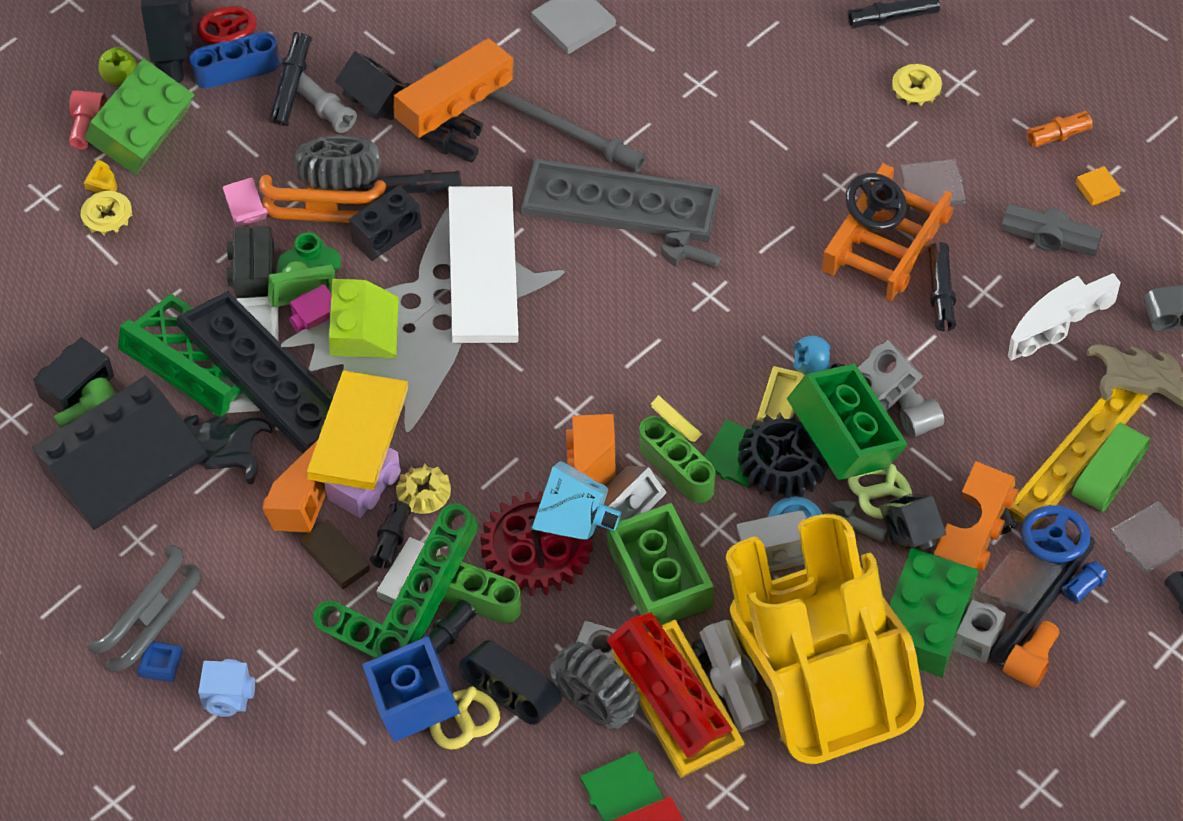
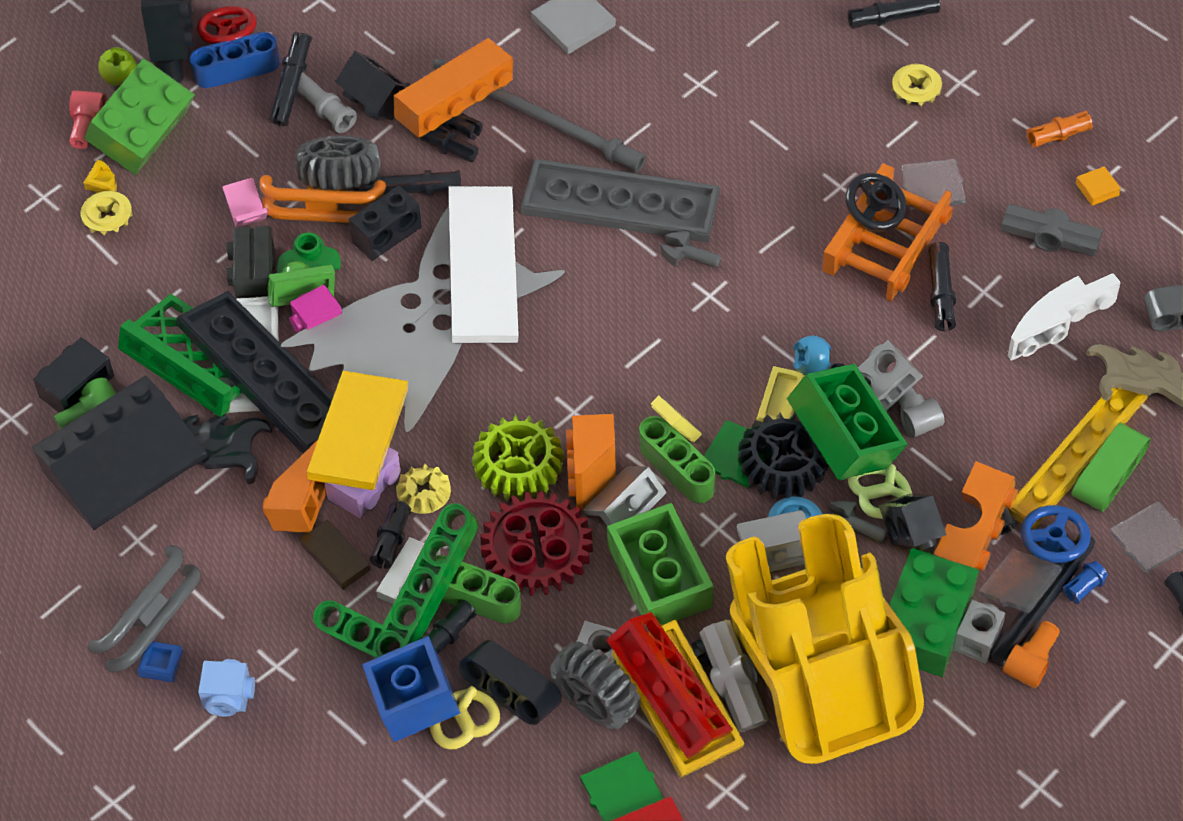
(362, 320): lime slope -> none
(516, 469): none -> lime gear
(574, 505): medium azure torso -> none

